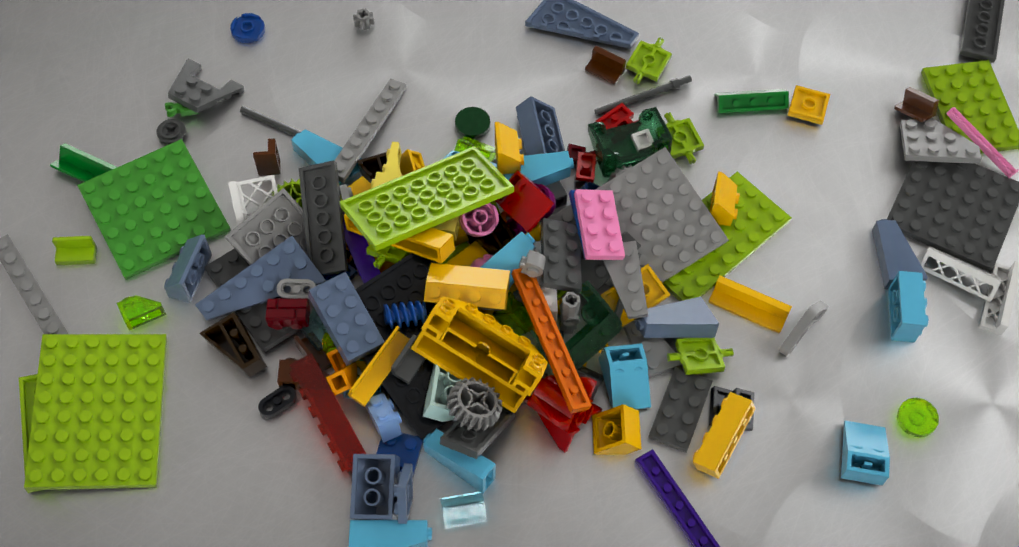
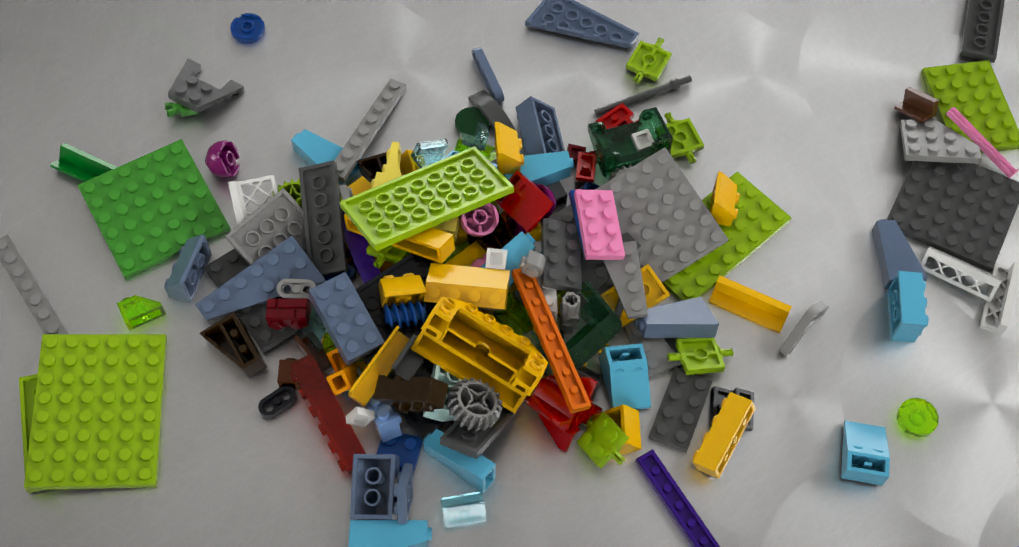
(75, 250): lime panel -> none
(171, 125): dark grey gear -> none
(222, 159): none -> magenta cylinder
(268, 161): reddish brown panel -> none
(276, 124): dark grey bar -> none
(360, 417): none -> white plate
(363, 19): light grey gear -> none
(401, 289): none -> yellow slope
(411, 395): none -> dark brown wedge
(429, 152): none -> clear light blue panel
(478, 140): none -> clear light blue panel
(487, 74): none -> sand blue beam
(490, 109): none -> dark grey slope
(496, 258): none -> white plate
(603, 440): none -> lime plate
(606, 65): reddish brown panel -> none
(752, 100): green panel -> none
(808, 104): yellow plate -> none

